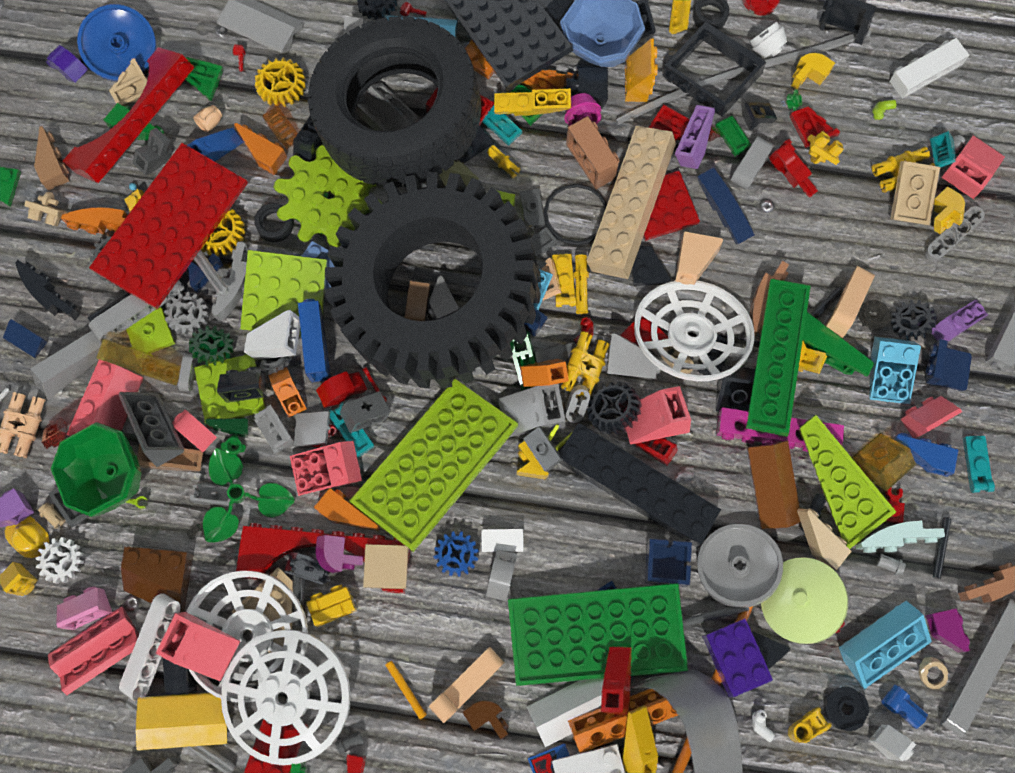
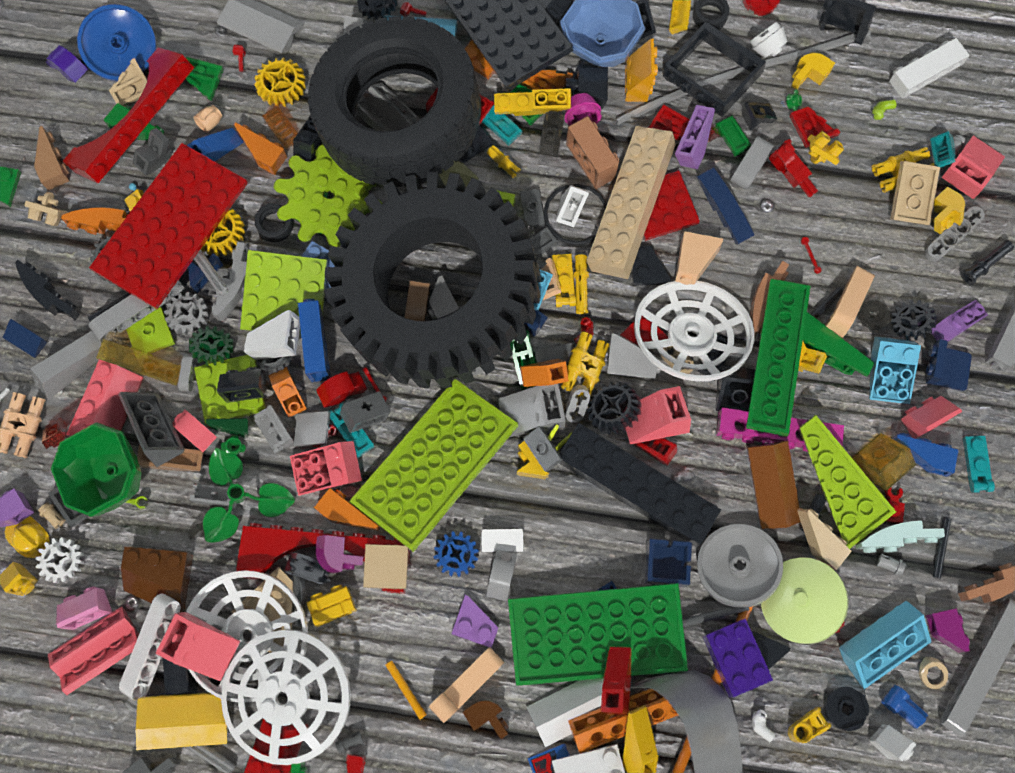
(474, 624): none -> medium lavender wing
(551, 133): none -> clear smoke hips
(571, 205): none -> white slope
(804, 241): none -> red hinge
(982, 266): none -> black pin

